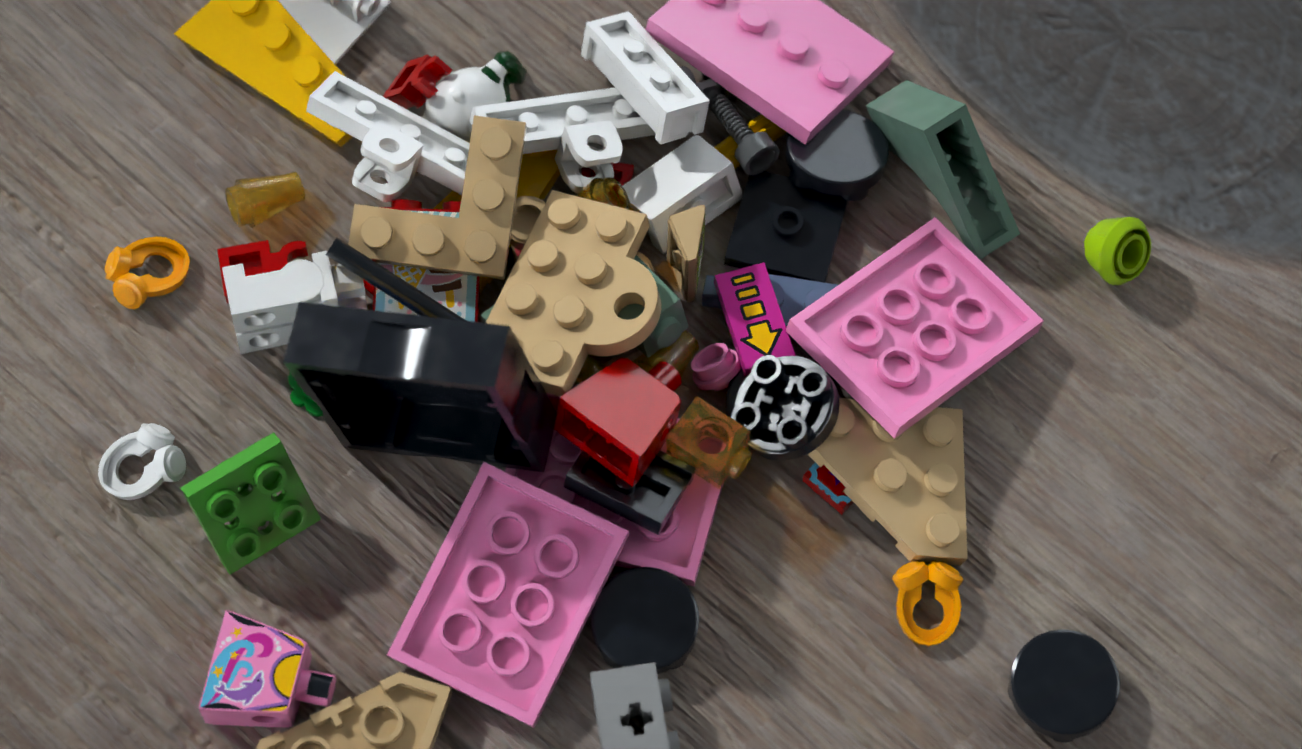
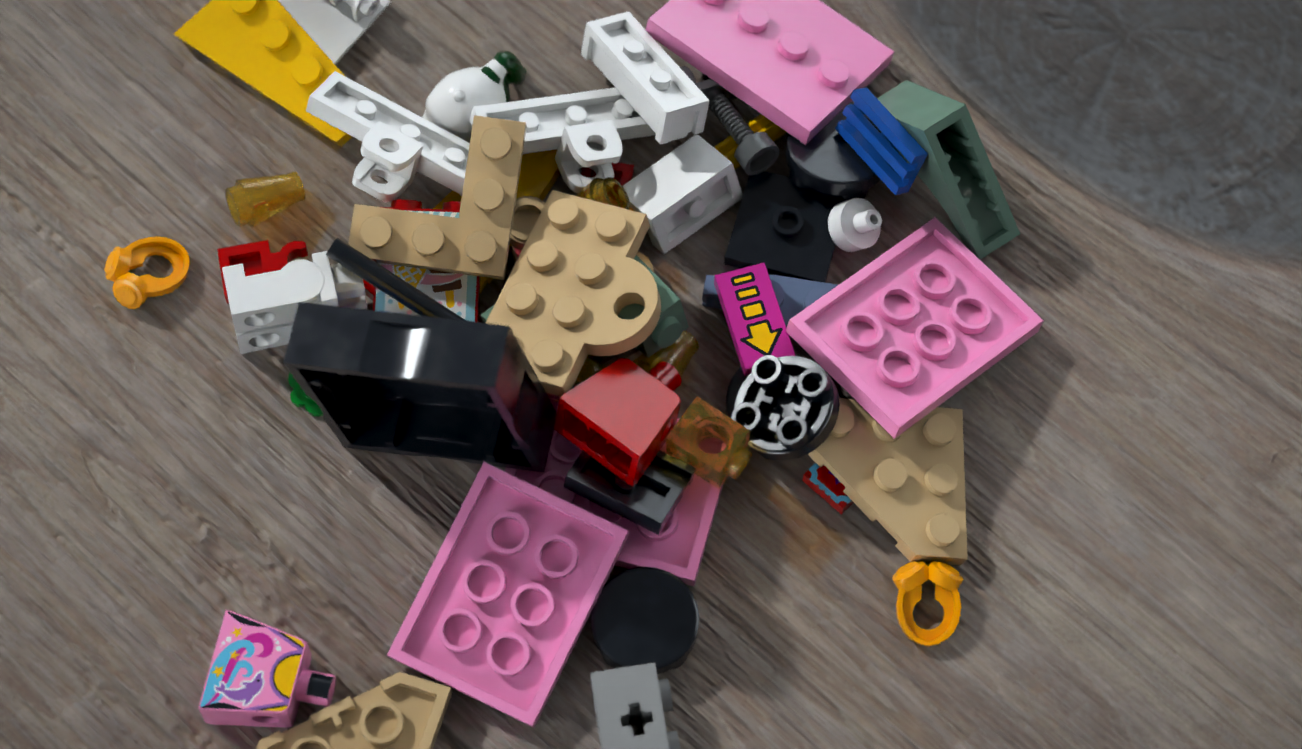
(167, 465): white piece -> none
(246, 491): bright green plate -> none
(417, 81): red plate -> none
(686, 249): tan slope -> none
(715, 367): bright pink plate -> none
(854, 225): none -> white tile
(877, 147): none -> blue tile
(1064, 684): black tile -> none
(1118, 249): lime cone -> none

